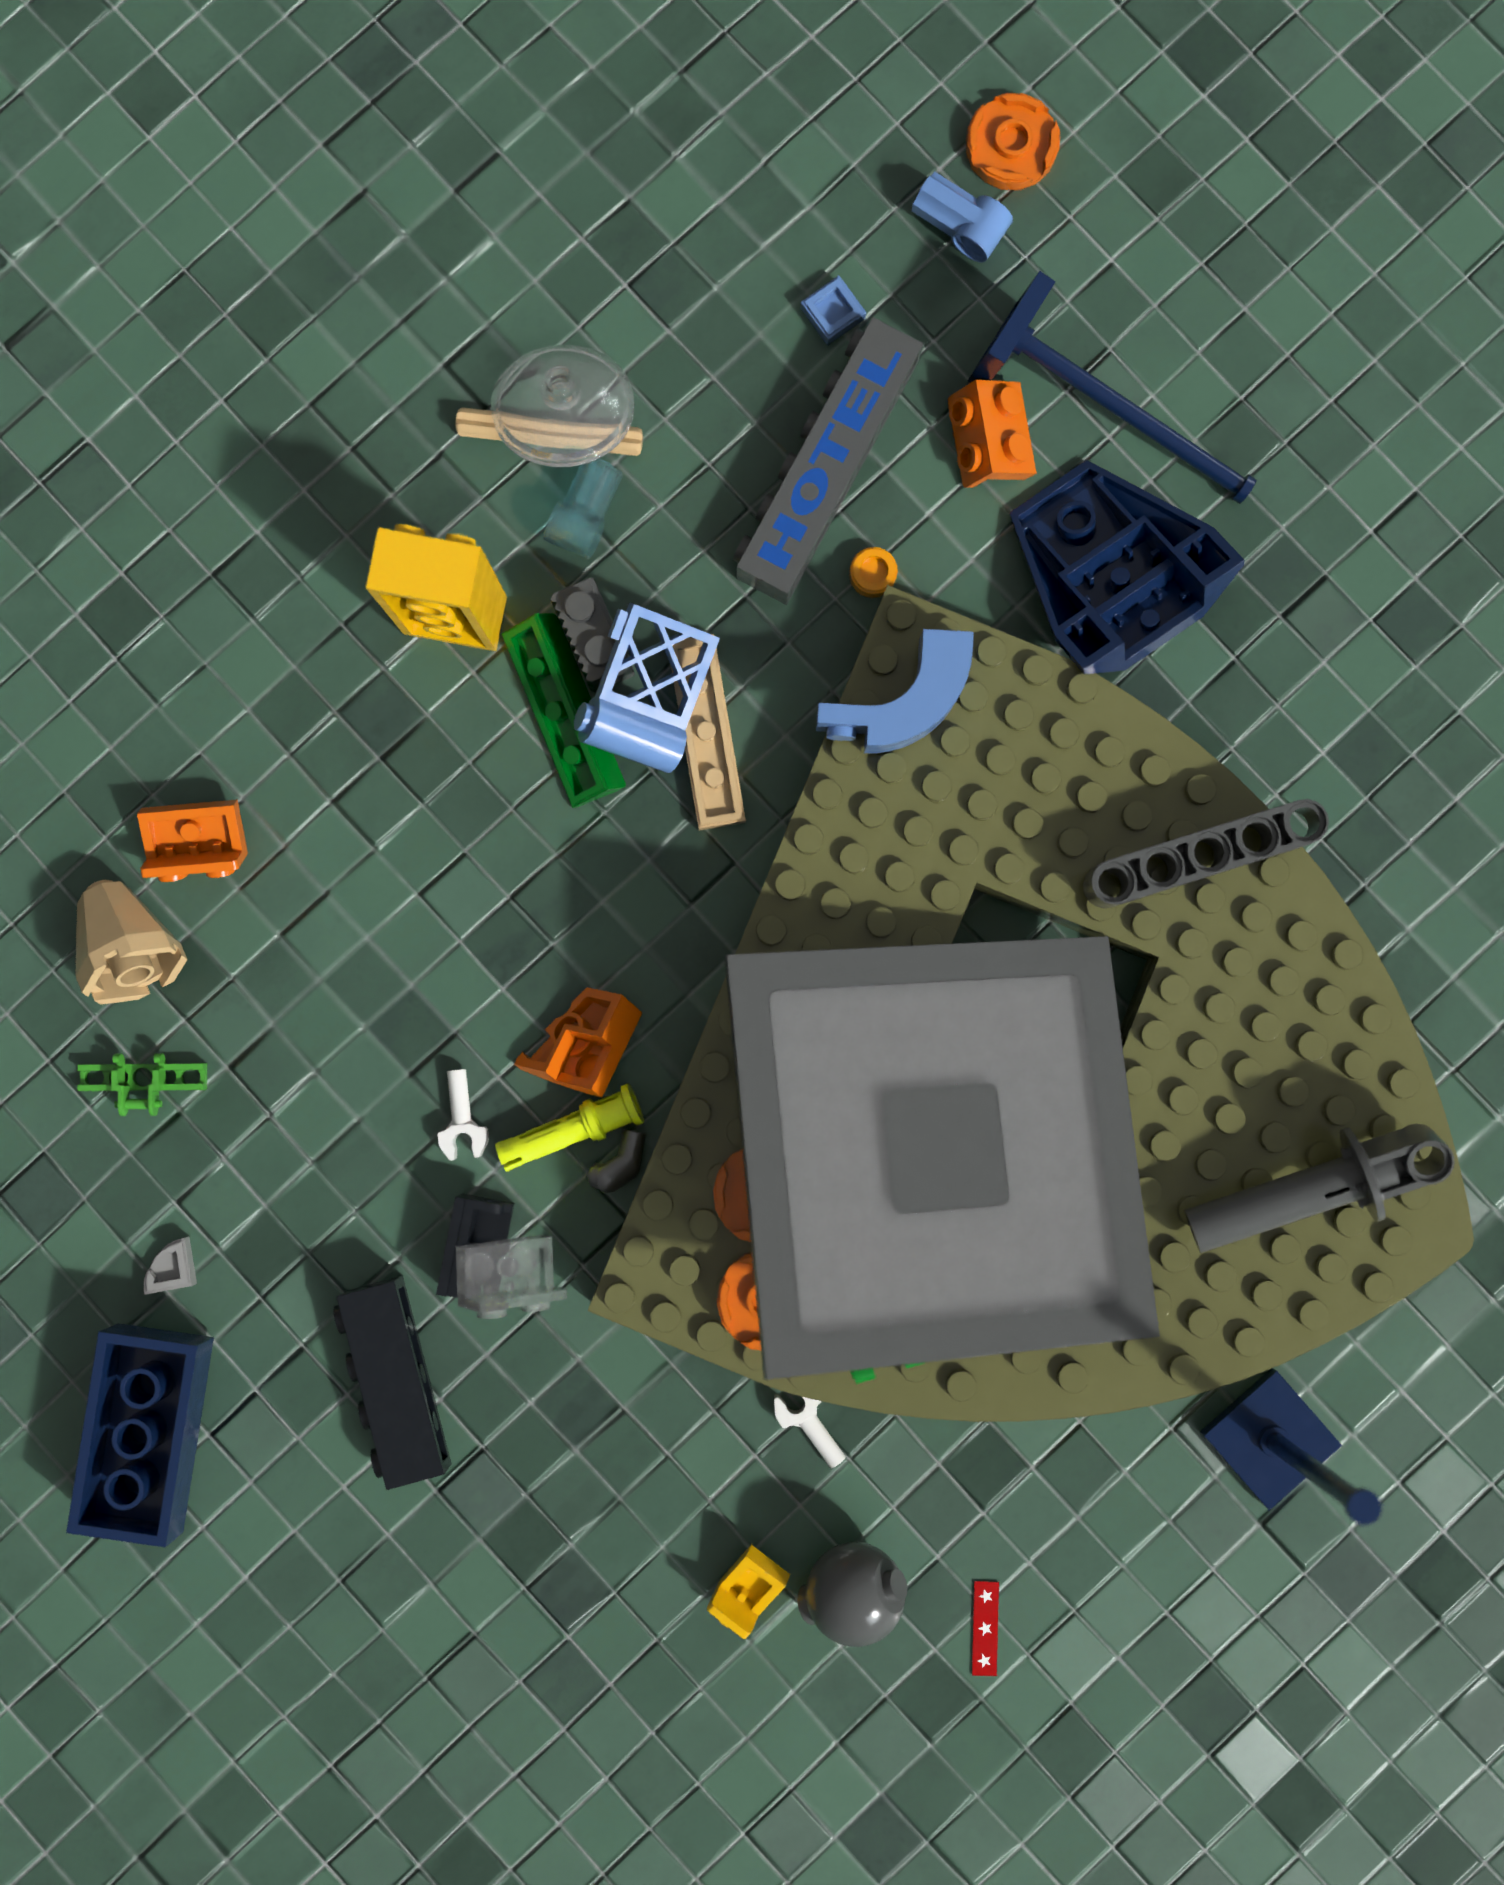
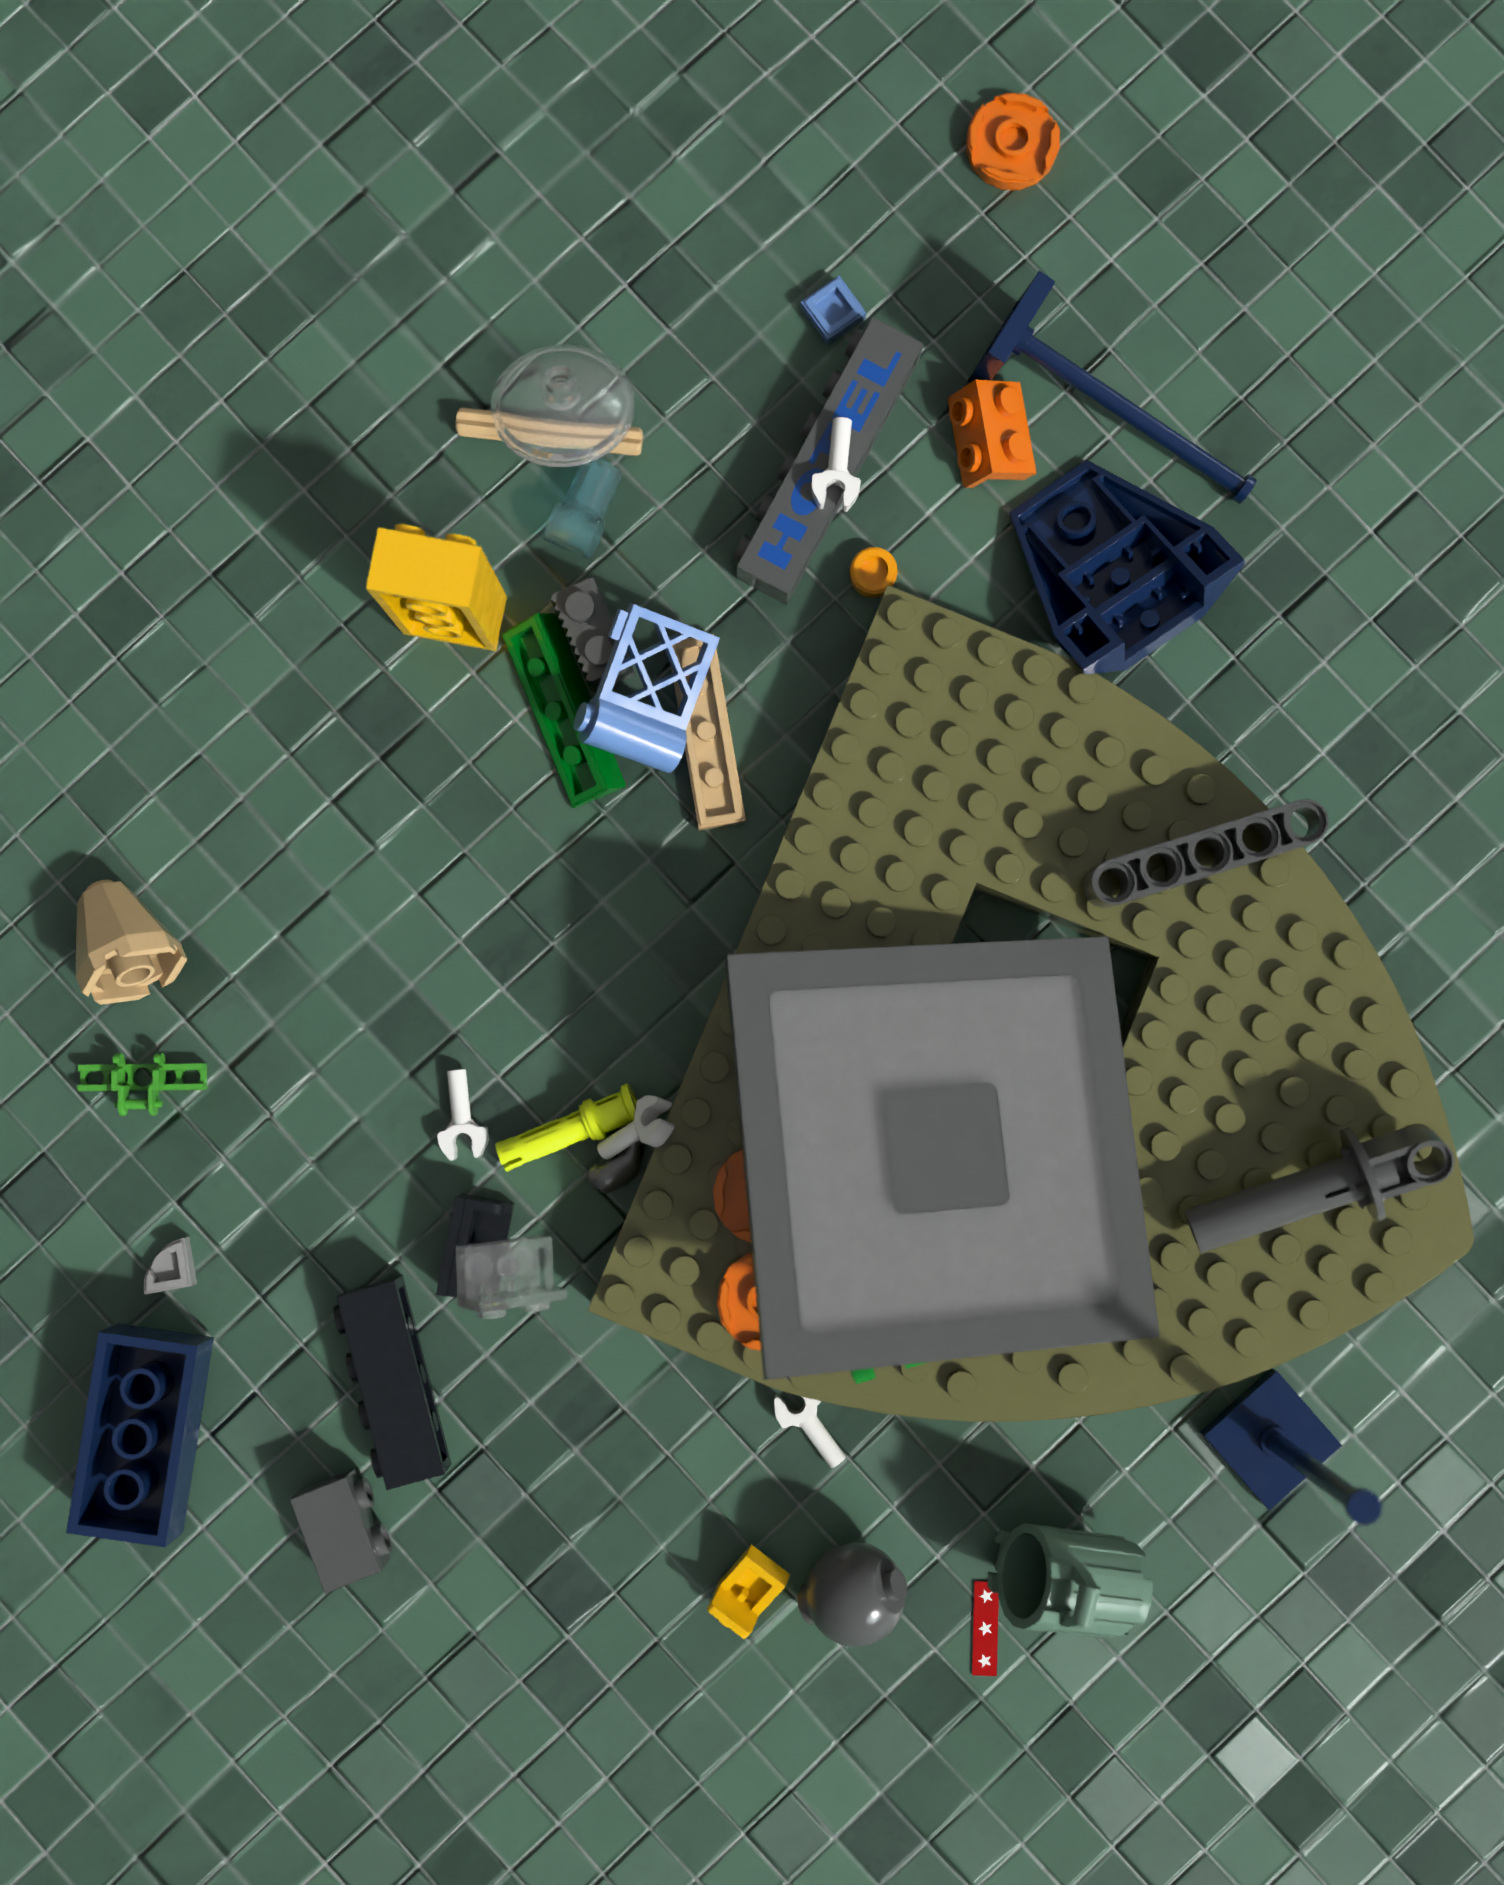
(192, 840): orange bracket -> none
(342, 1529): none -> dark grey hinge
(585, 1042): orange slope -> none
(643, 1128): none -> white bar
(837, 467): none -> white bar
(940, 678): medium blue arch -> none
(970, 221): medium blue piece -> none
(1070, 1581): none -> sand green container

